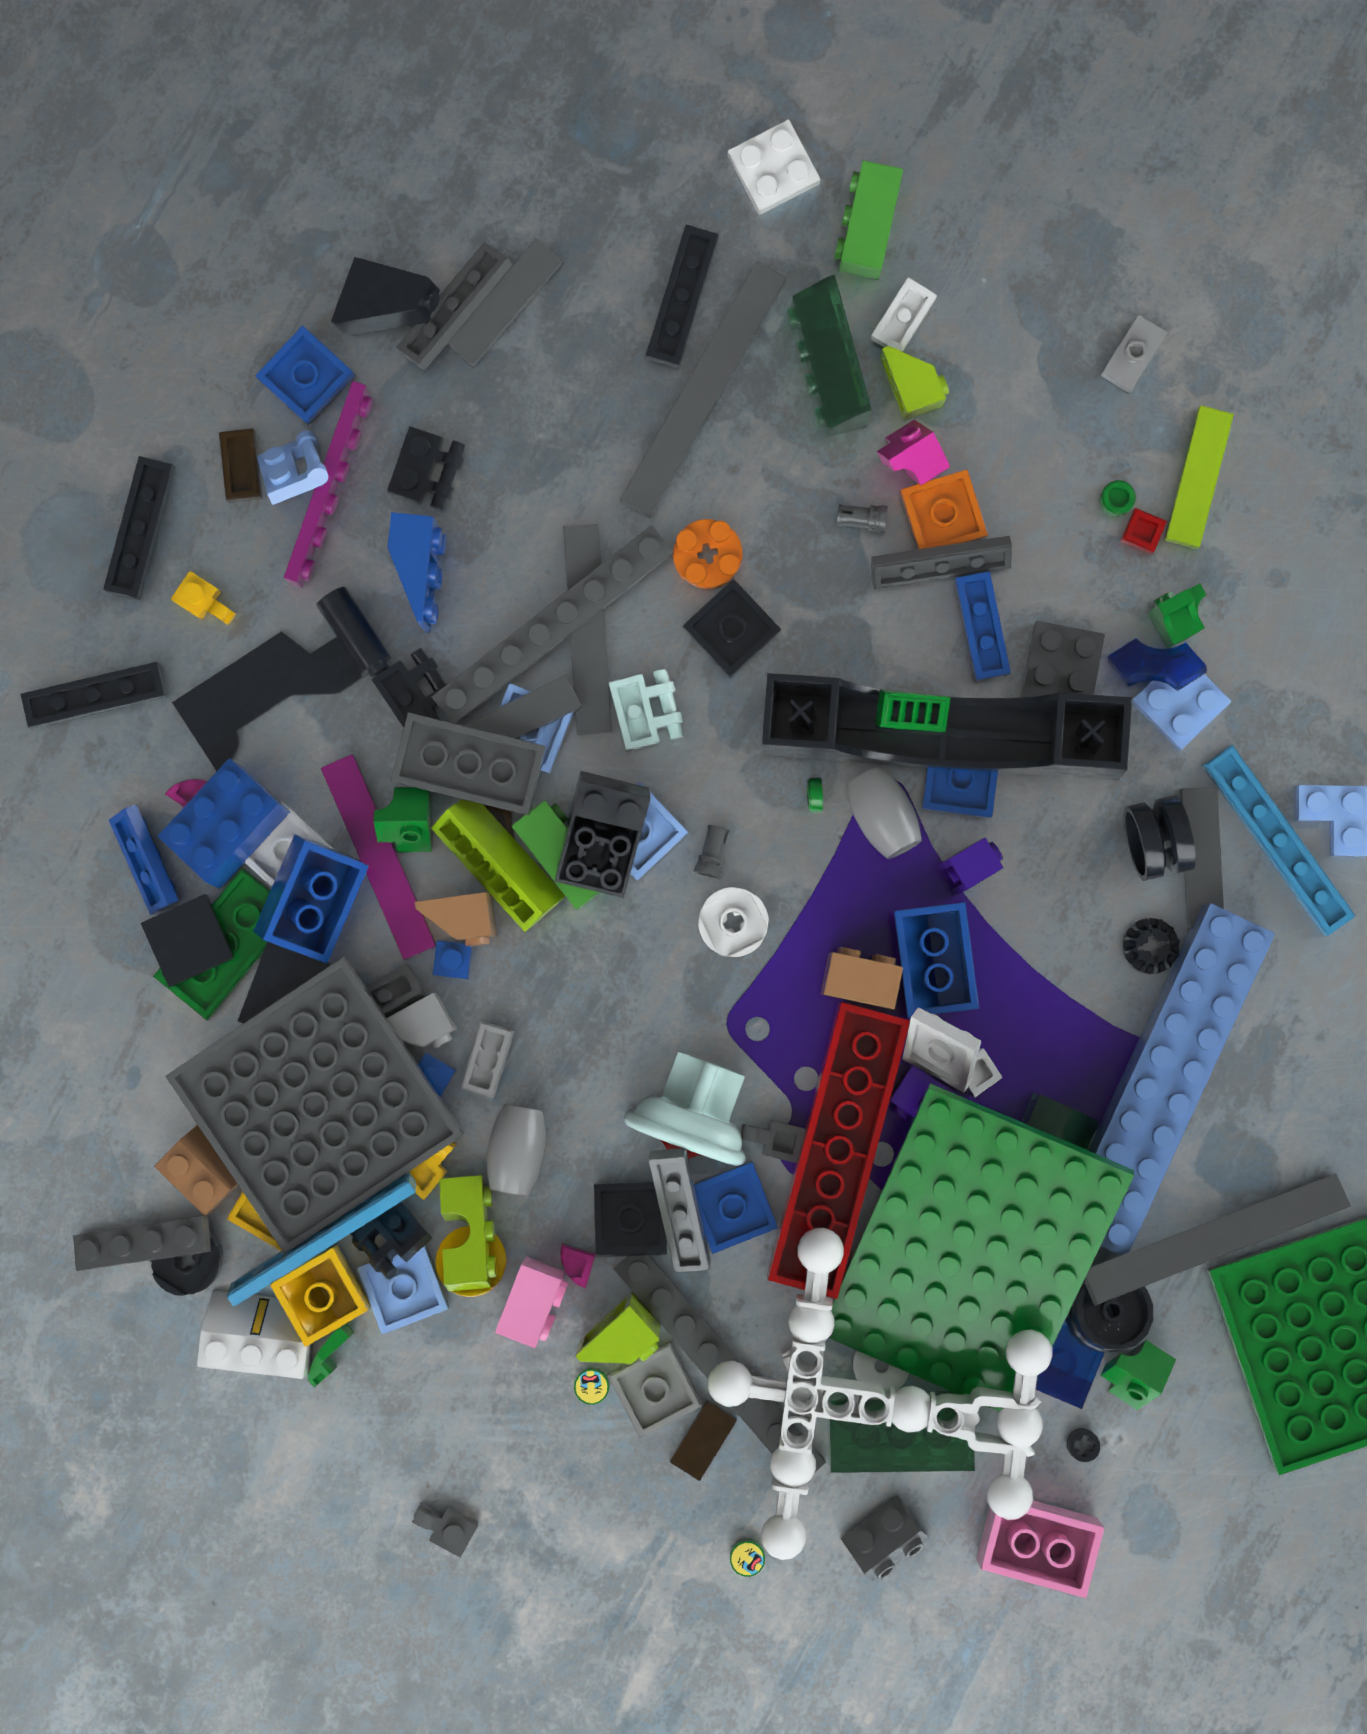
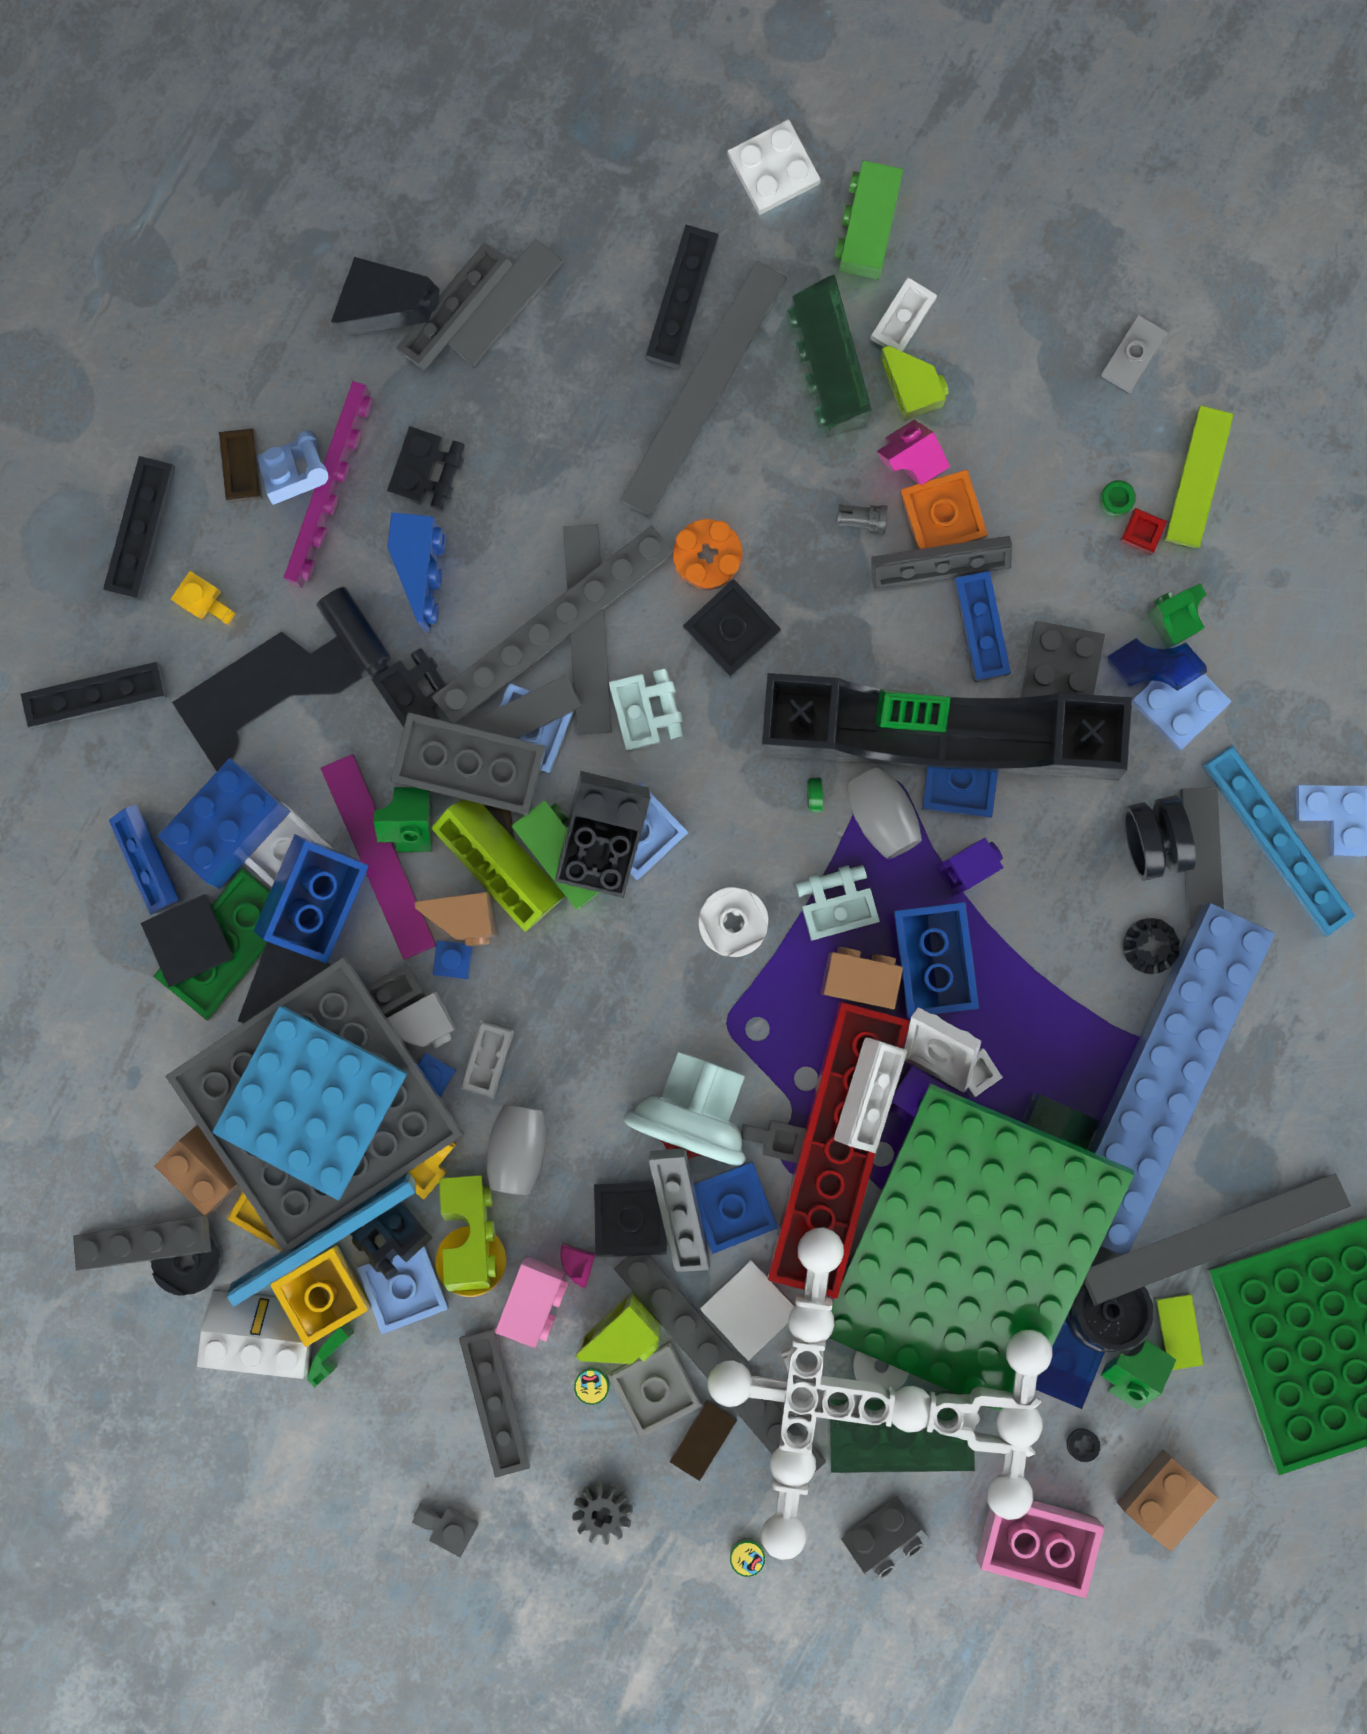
(185, 790): dark pink tile -> none
(305, 375): blue plate -> none
(309, 1102): none -> dark azure plate
(494, 1402): none -> dark grey plate
(609, 1524): none -> dark grey gear
(711, 860): dark grey pin -> none
(748, 1309): none -> white tile
(839, 913): none -> light aqua plate
(870, 1095): none -> white slope
(1166, 1500): none -> medium nougat slope
(1179, 1330): none -> lime tile

